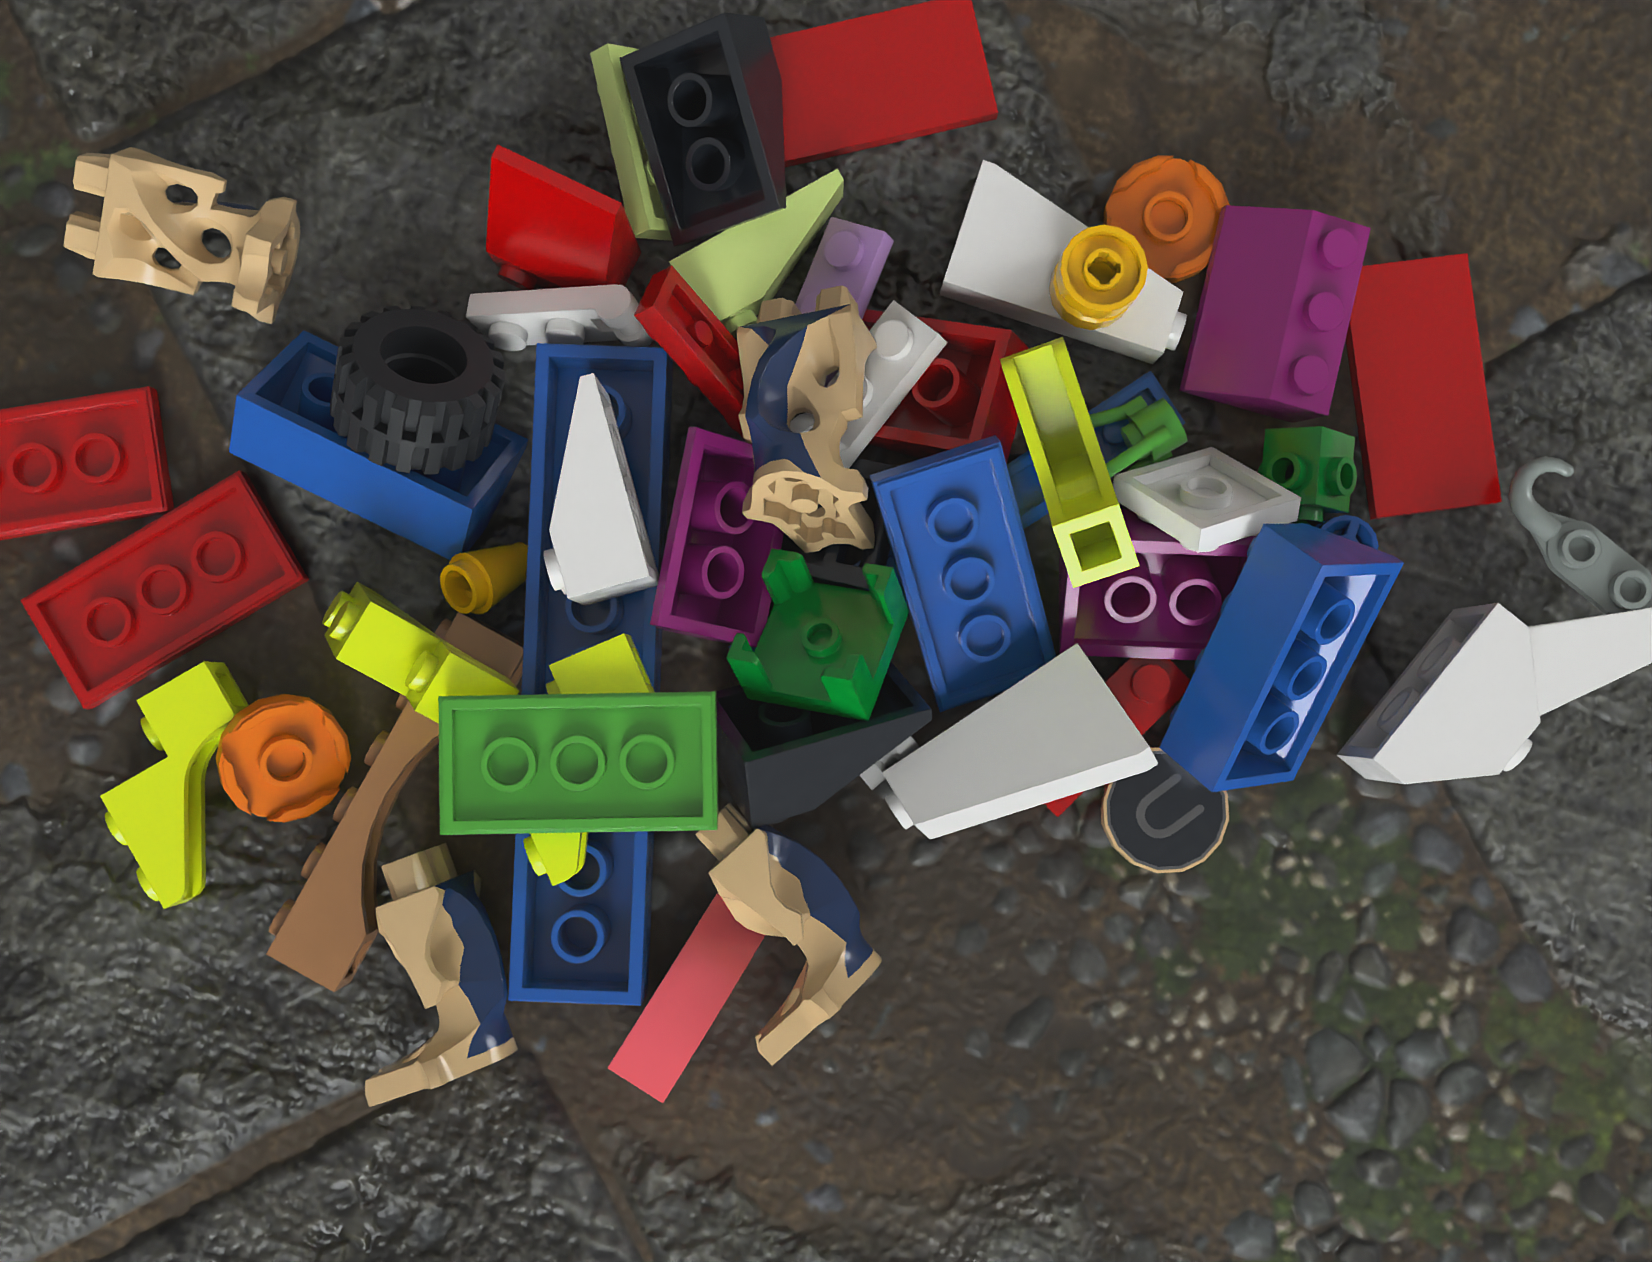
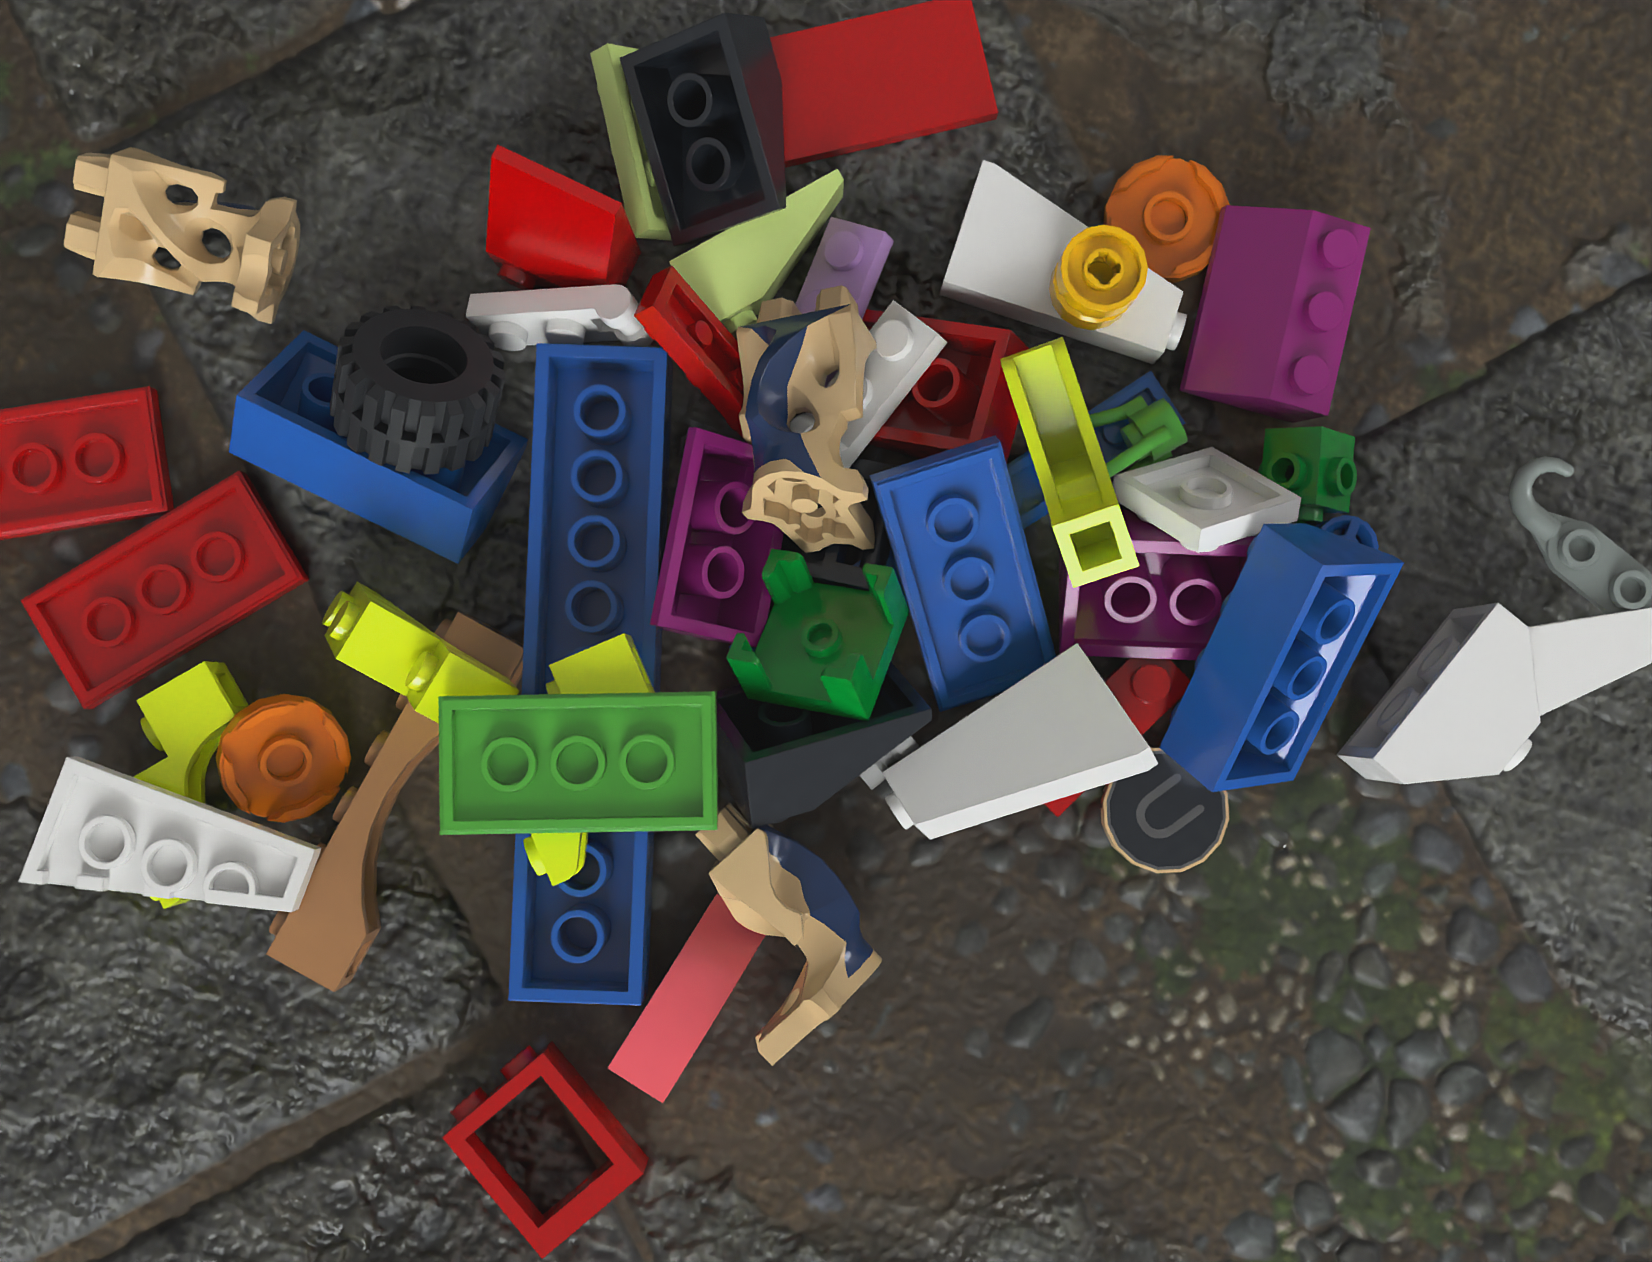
(152, 842): none -> white wing
(454, 962): tan hips -> none
(483, 577): yellow cone -> none
(596, 513): white slope -> none
(622, 1168): none -> red window
(1421, 389): red tile -> none

